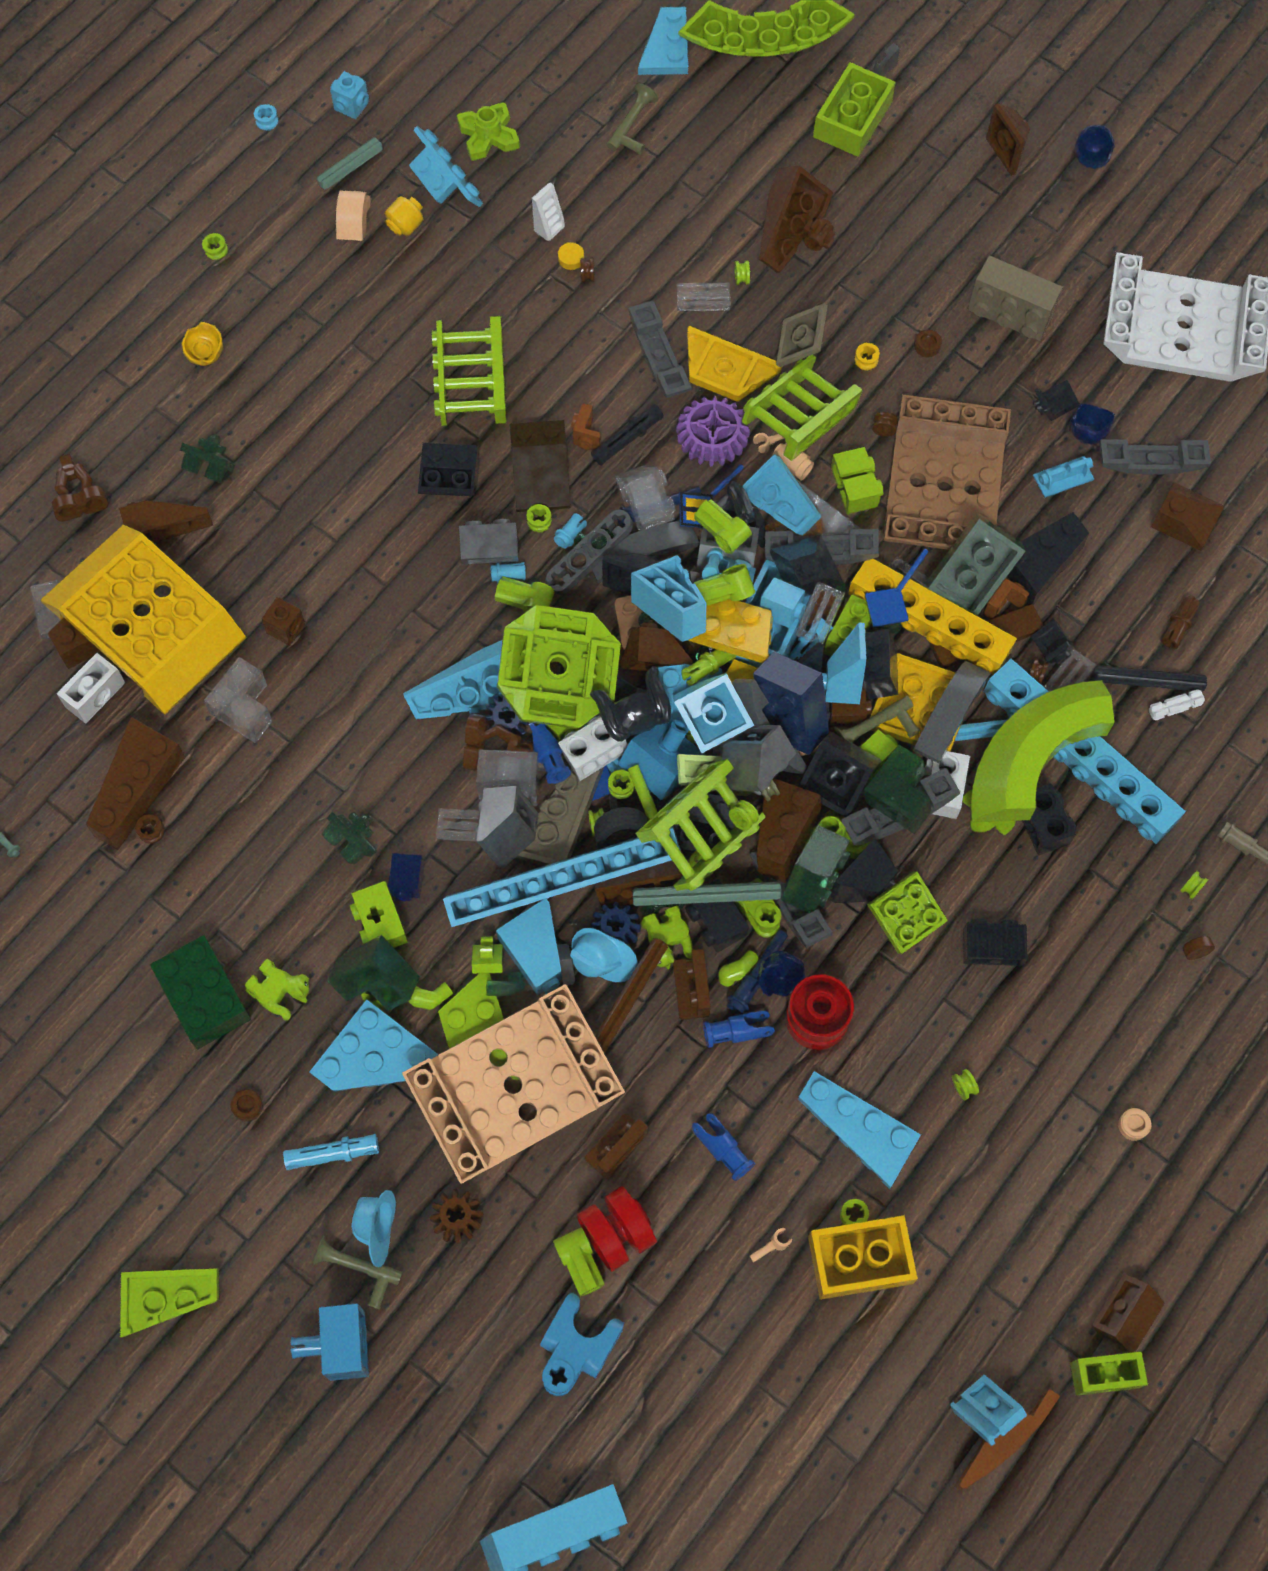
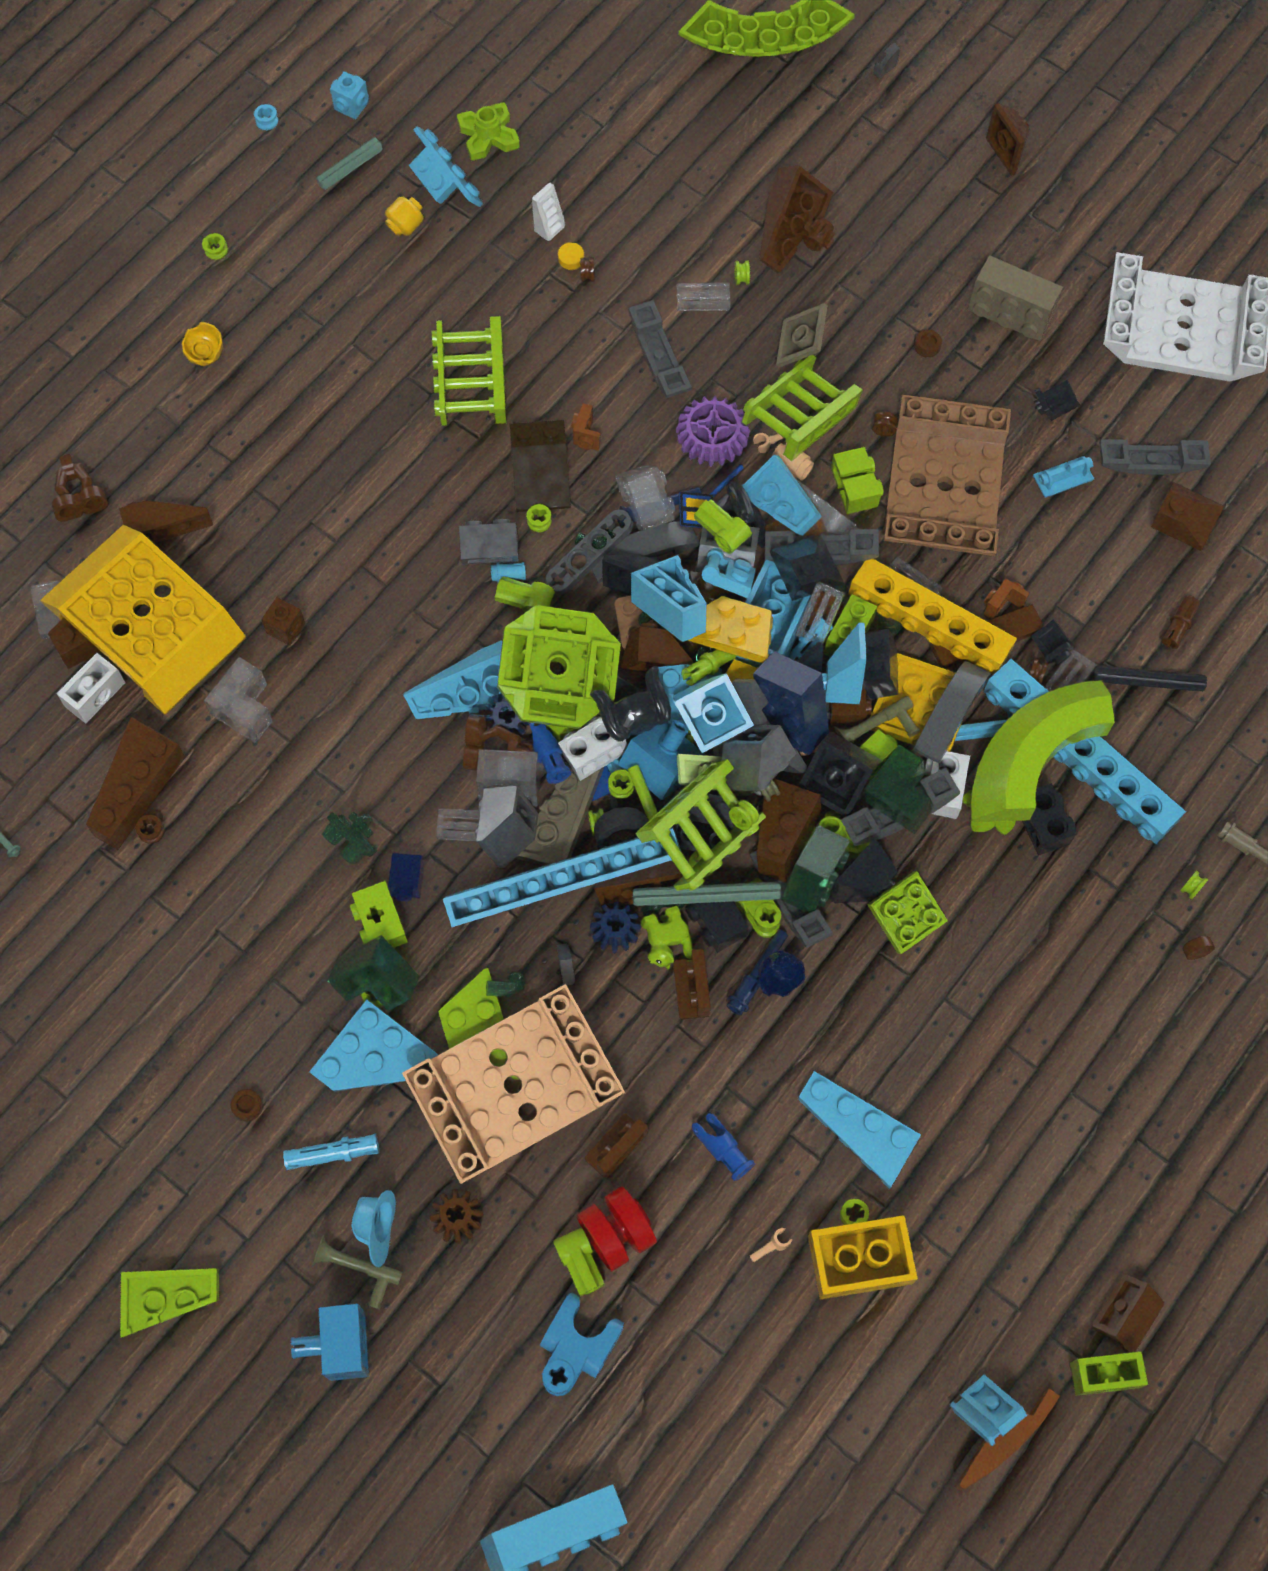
(200, 992): dark green brick -> none
(217, 466): clear green hips -> none
(274, 988): lime animal -> none
(351, 215): light nougat brick -> none
(430, 999): lime arm -> none
(448, 469): black slope -> none
(487, 957): lime tile -> none
(533, 947): medium azure slope -> none
(565, 536): medium azure pin -> none
(602, 956): medium azure piece -> none
(630, 993): reddish brown axle -> none
(636, 427): black pin -> none
(644, 96): olive piece -> none
(665, 49): medium azure wing -> none
(726, 366): yellow wing -> none
(731, 584): lime piece -> none
(737, 970): lime arm -> none
(737, 1028): blue piece -> none
(784, 602): medium azure brick -> none
(819, 1012): red wheel -> none
(854, 109): lime brick -> none
(870, 349): yellow bush -> none
(888, 605): blue piece -> none
(965, 1084): lime bush -> none
(976, 565): brick -> none
(995, 943): black brick -> none
(1048, 555): black wedge -> none
(1091, 423): clear blue hair -> none
(1094, 146): clear blue hair -> none
(1134, 1124): light nougat tile -> none
(1176, 704): white axle -> none

